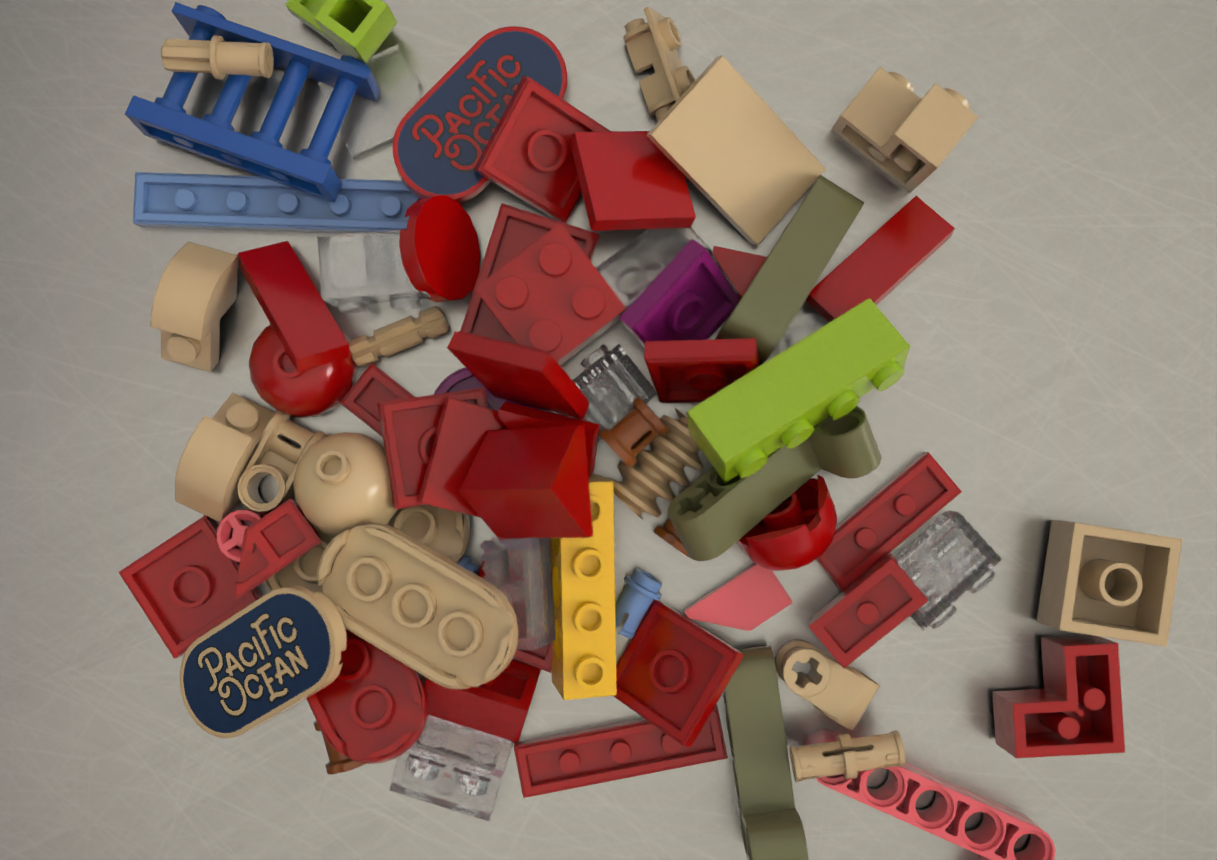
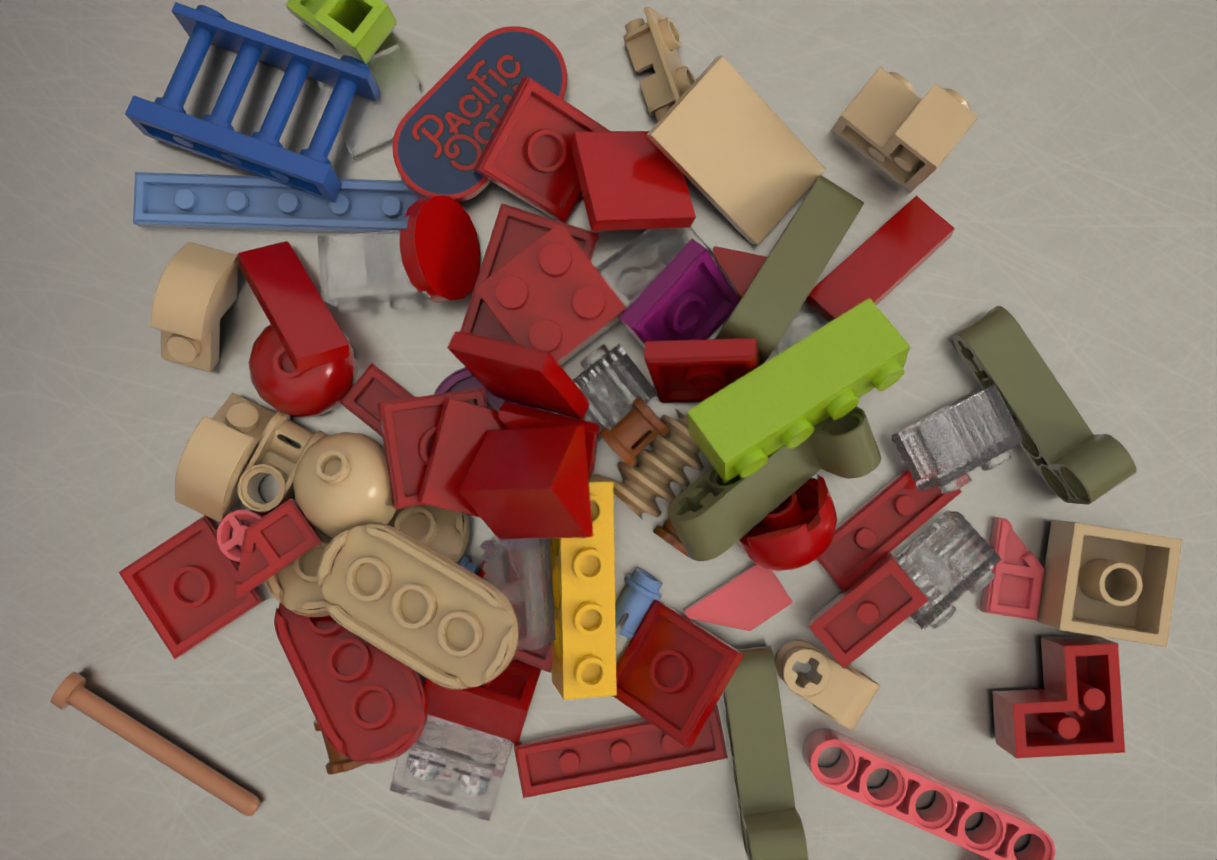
(73, 693): none -> nougat bar
(218, 57): tan axle -> none
(262, 661): tile -> none
(398, 336): tan axle -> none
(847, 756): tan pin -> none
(958, 440): none -> clear brick
(1017, 577): none -> coral tile
(1054, 434): none -> olive beam

